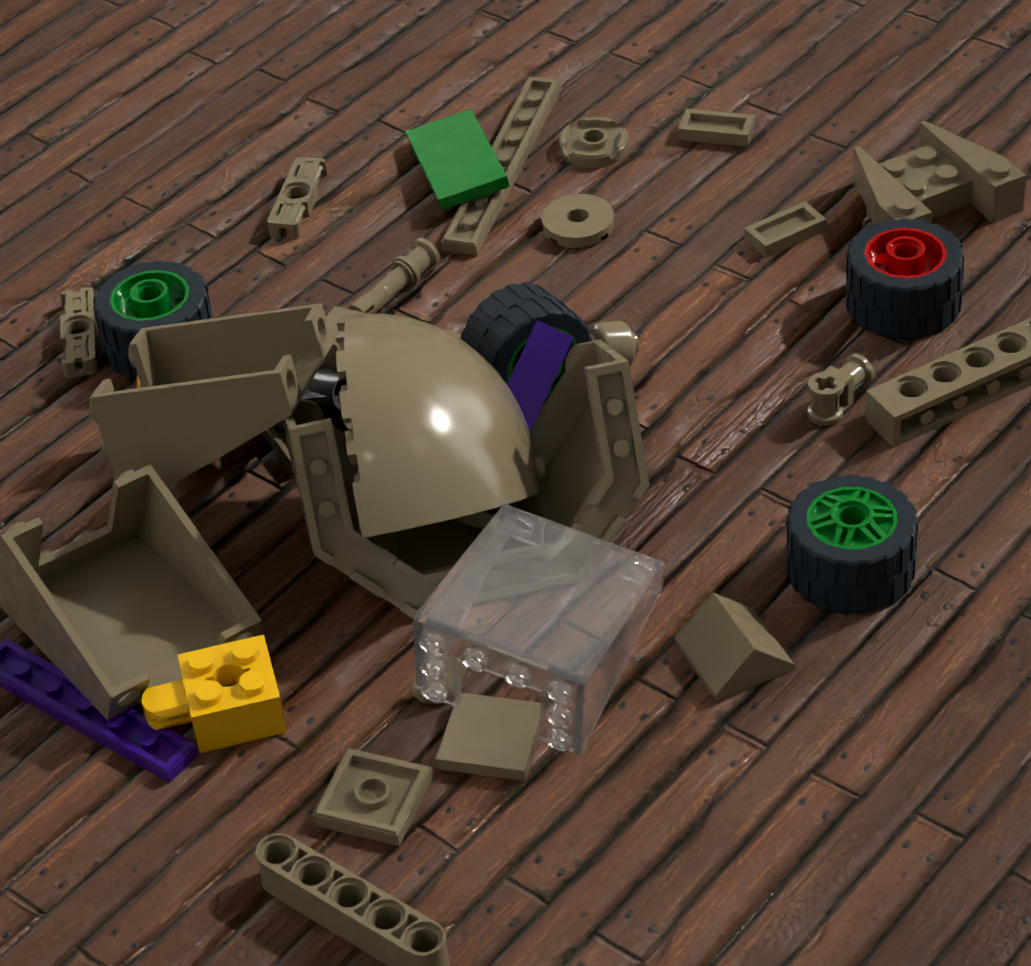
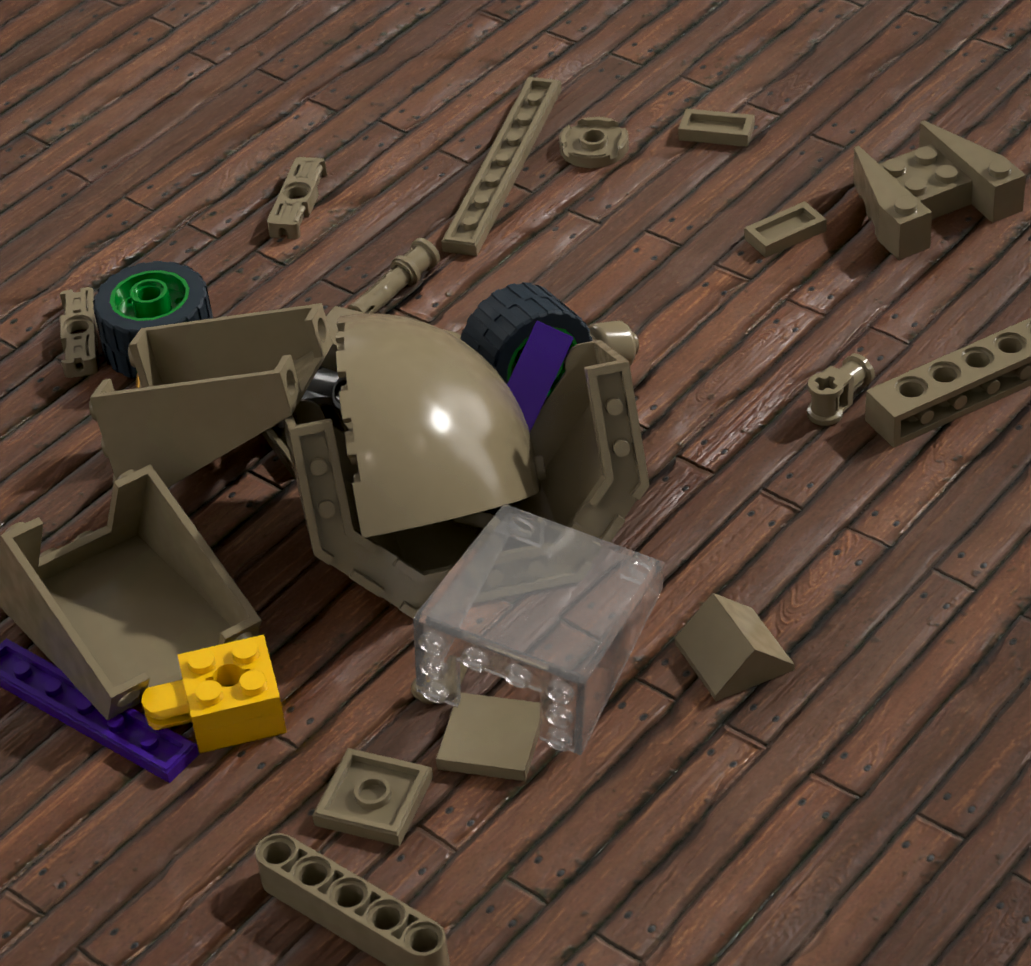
(457, 159): green tile -> none
(594, 213): dark tan tile -> none
(851, 544): black wheel -> none
(904, 278): black wheel -> none

